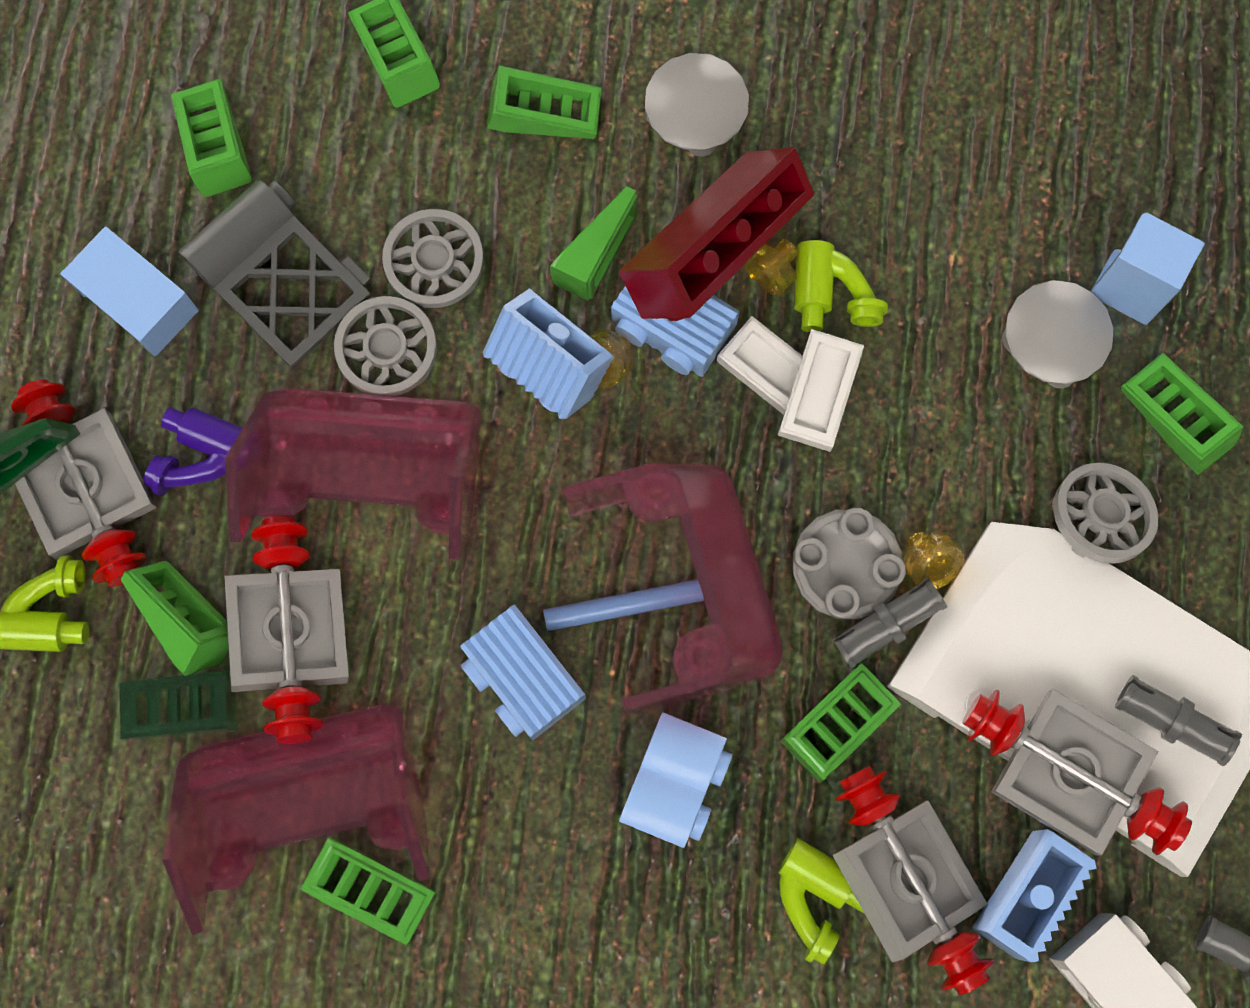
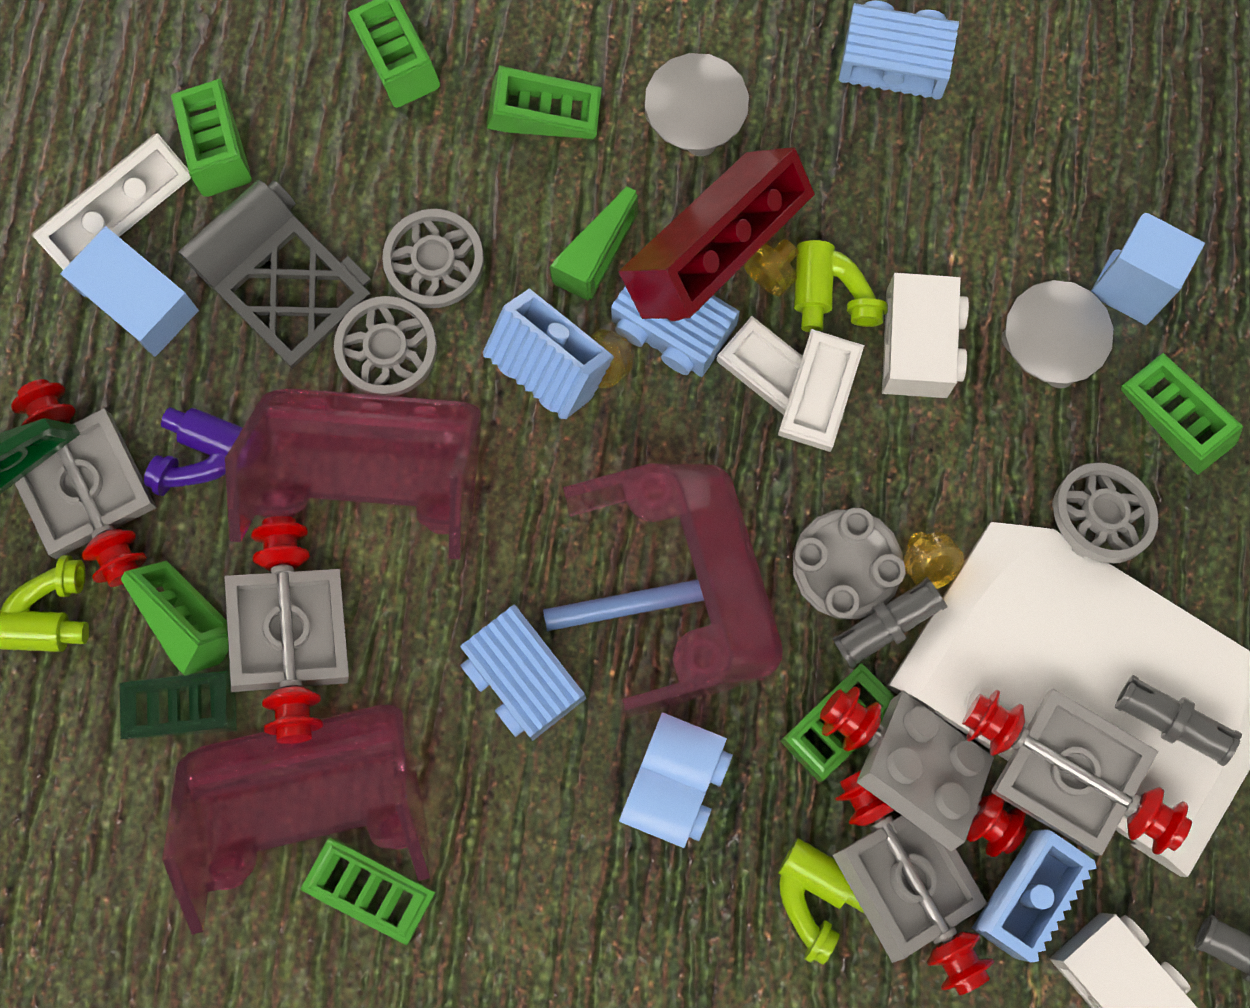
(114, 200): none -> white slope
(898, 49): none -> light blue brick
(923, 335): none -> white brick
(925, 771): none -> light grey plate

